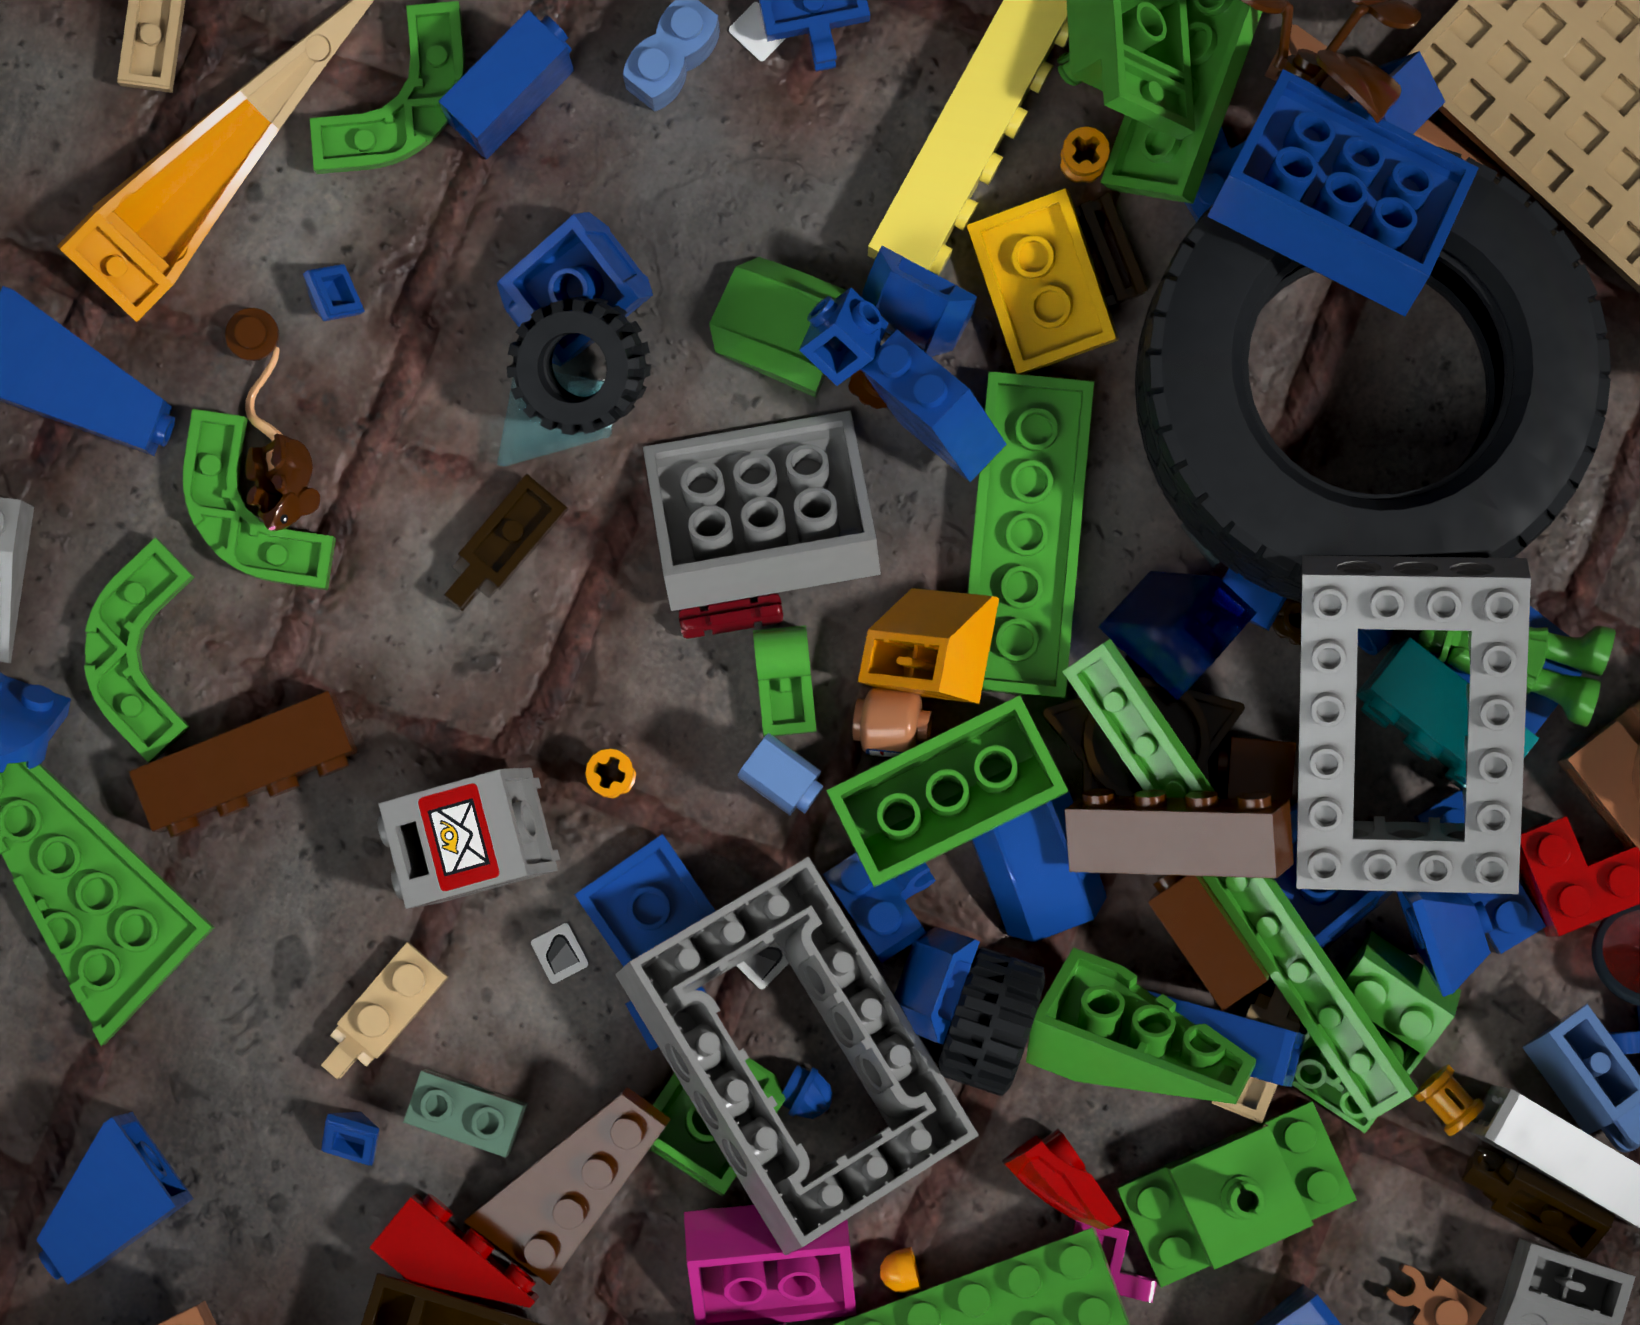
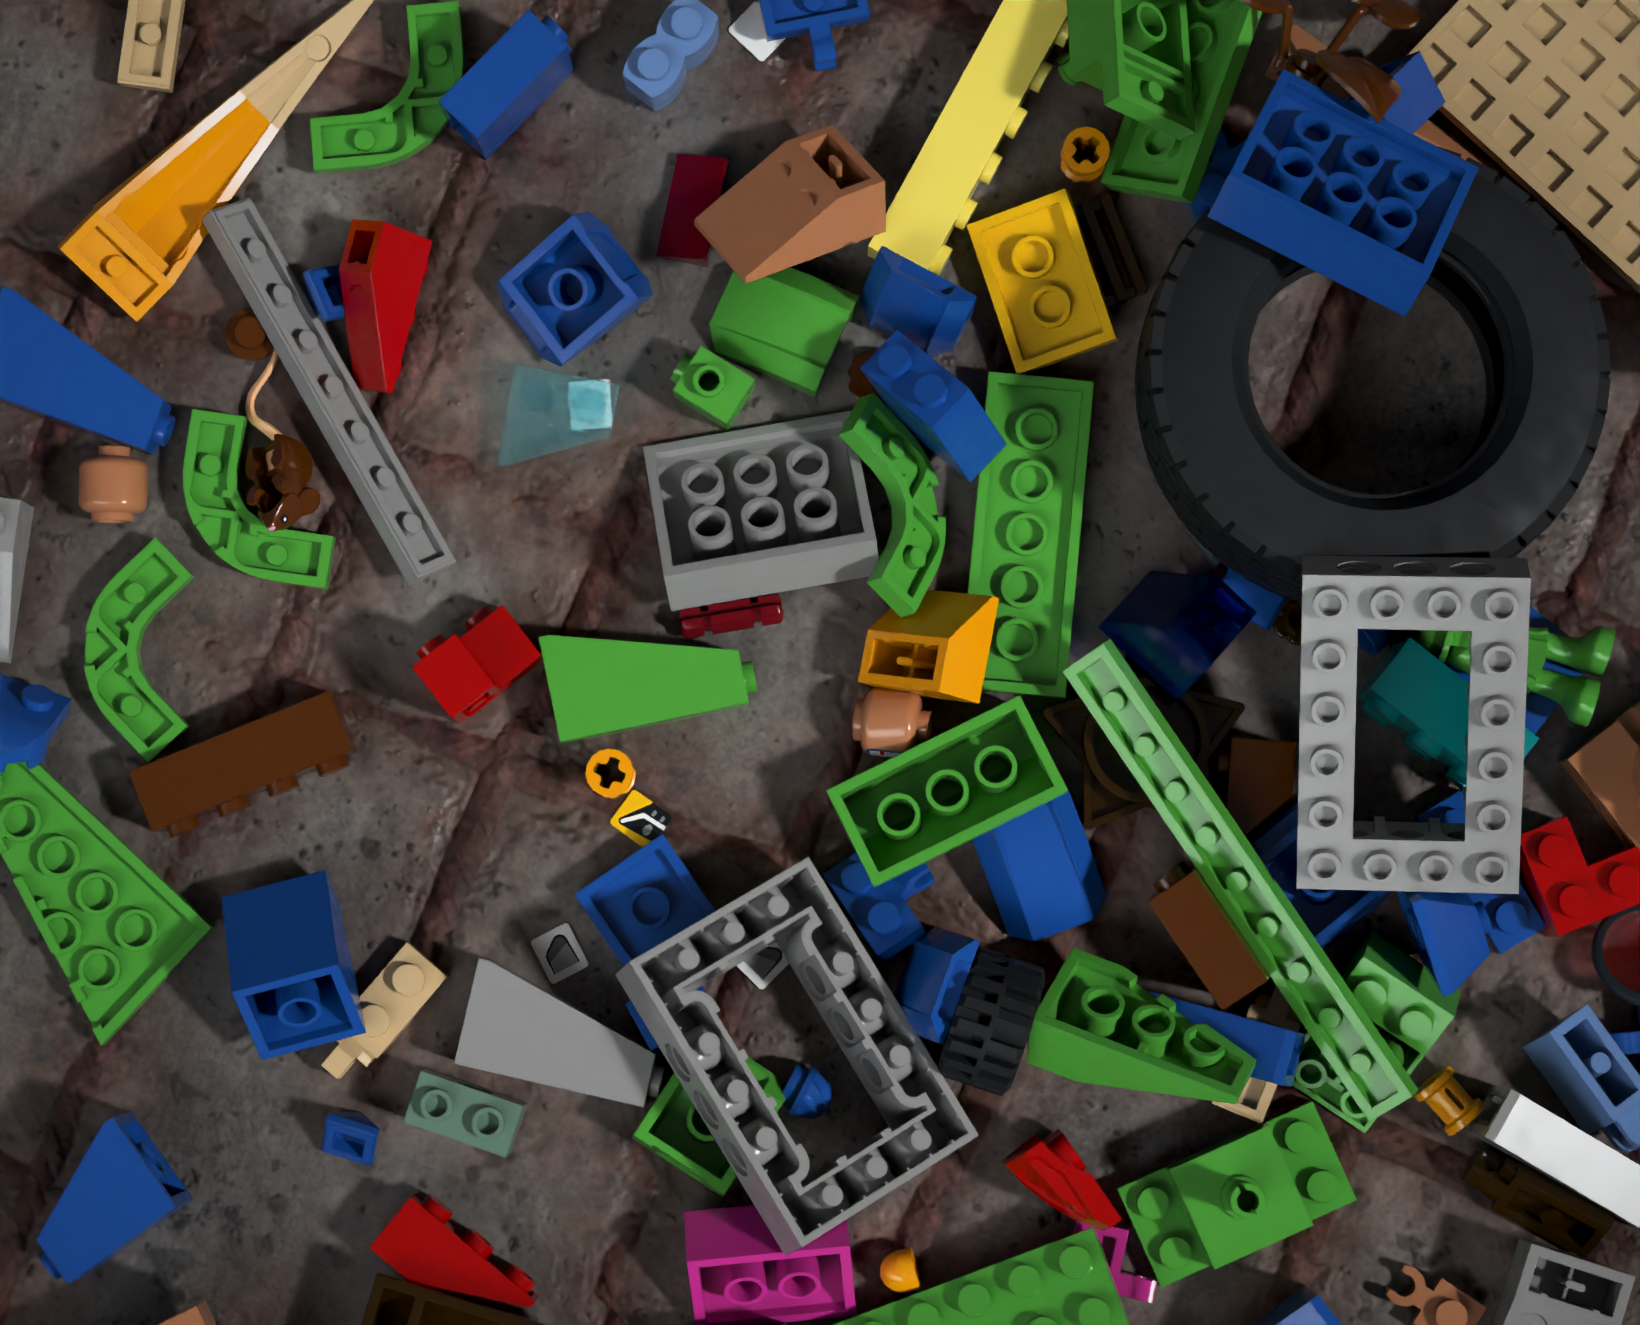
(113, 485): none -> nougat head
(291, 965): none -> blue slope
(329, 390): none -> light grey tile
(379, 293): none -> red slope
(466, 837): light grey container -> none
(479, 665): none -> red brick
(504, 541): dark brown hinge -> none
(535, 374): black tyre -> none
(543, 1039): none -> light grey slope
(563, 1194): wing -> none
(632, 685): none -> bright green slope
(640, 819): none -> sticker
(694, 187): none -> dark red slope
(712, 386): none -> bright green brick
(781, 776): medium blue brick -> none
(784, 681): bright green plate -> none
(796, 206): none -> nougat slope
(843, 335): blue brick -> none
(908, 479): none -> bright green plate
(1179, 834): brick -> none

